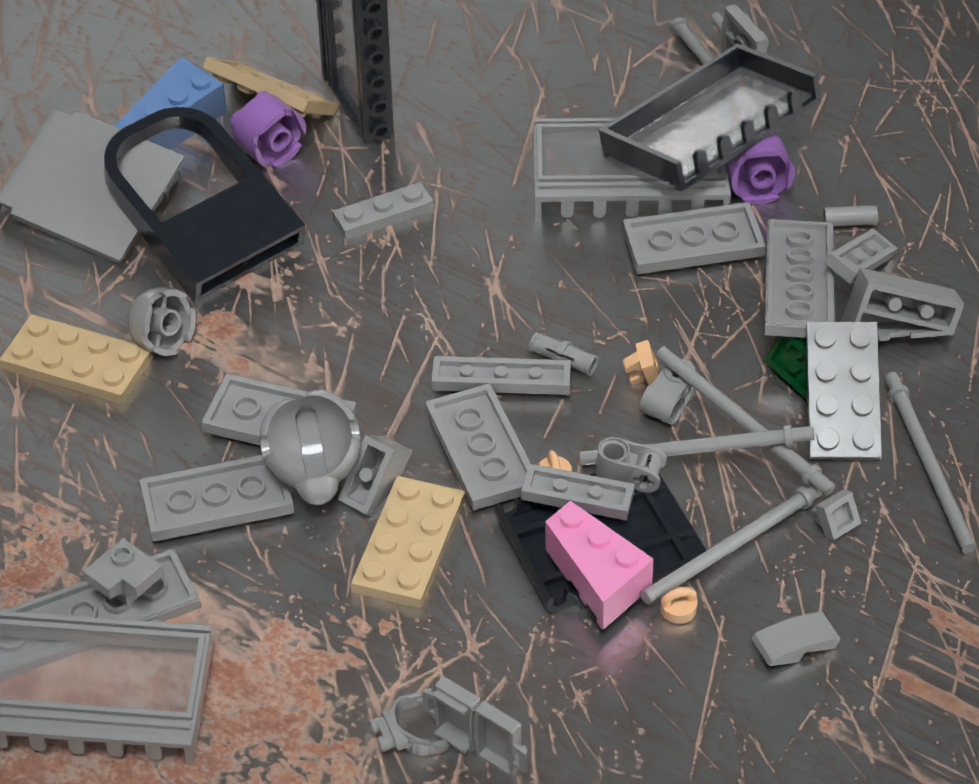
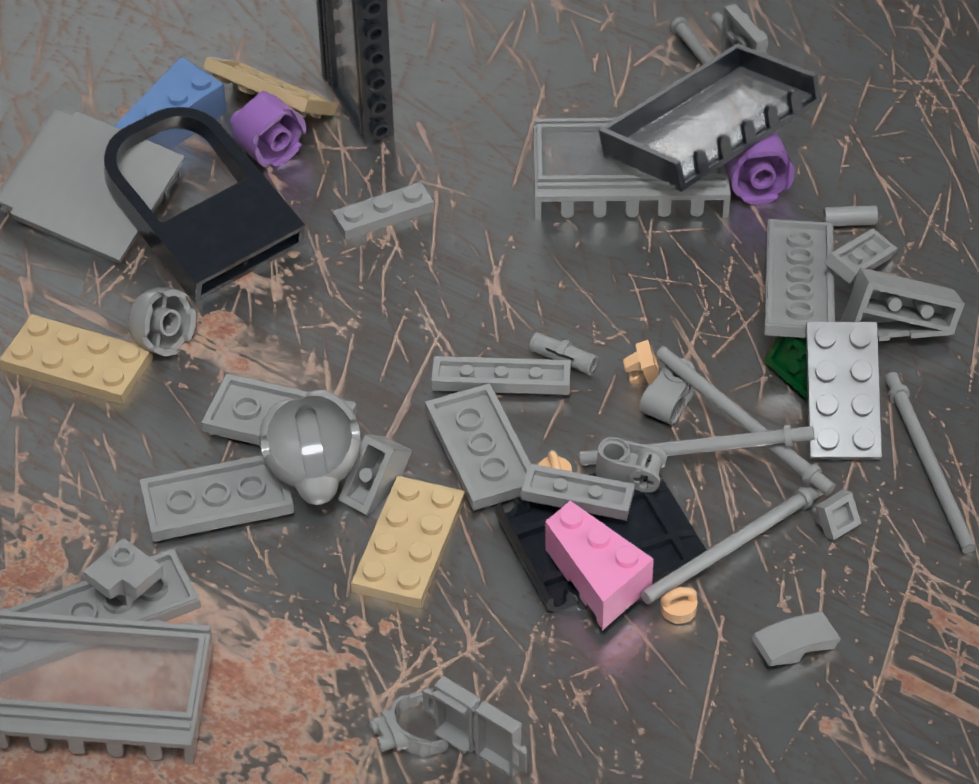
(693, 237): light grey plate -> none

